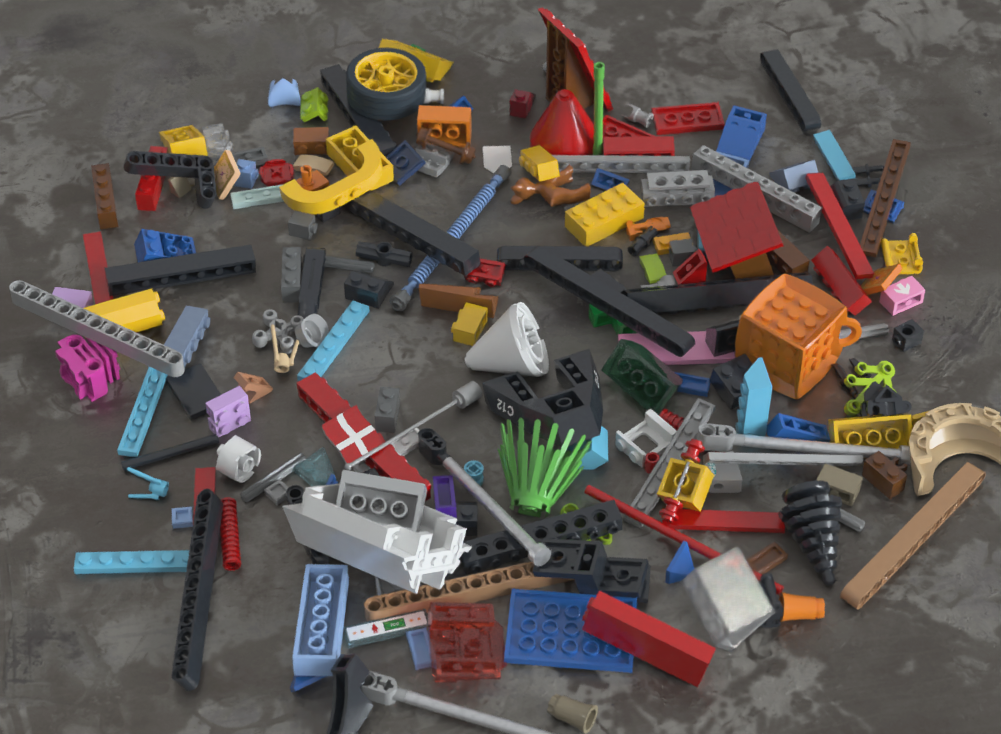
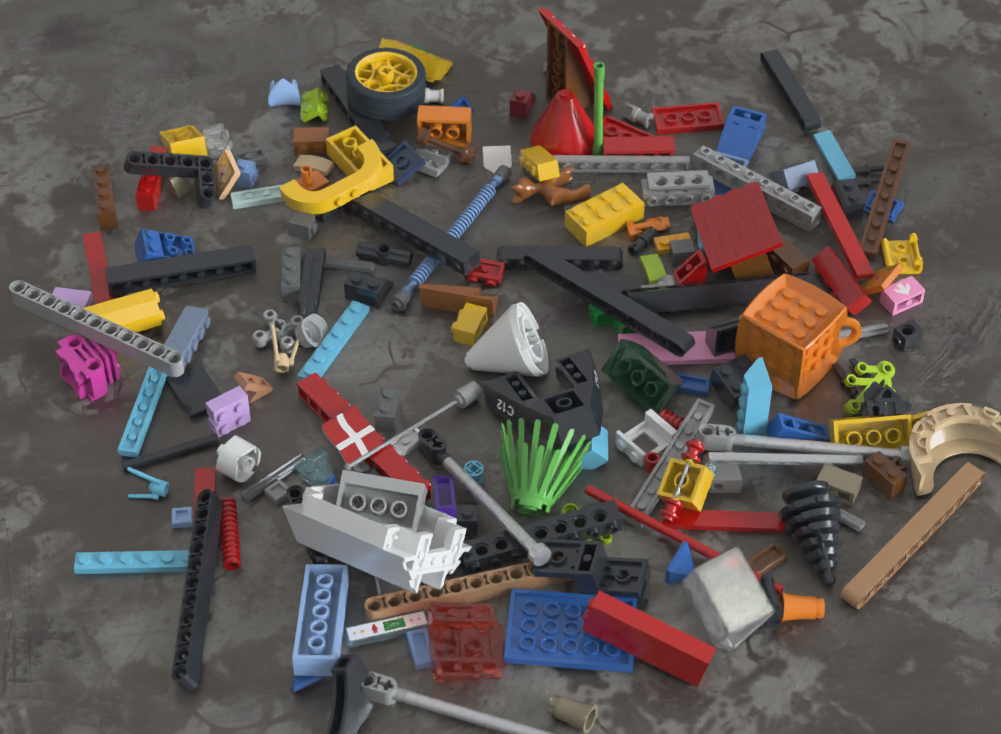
(276, 172): red tile -> none
(607, 180): blue slope -> none

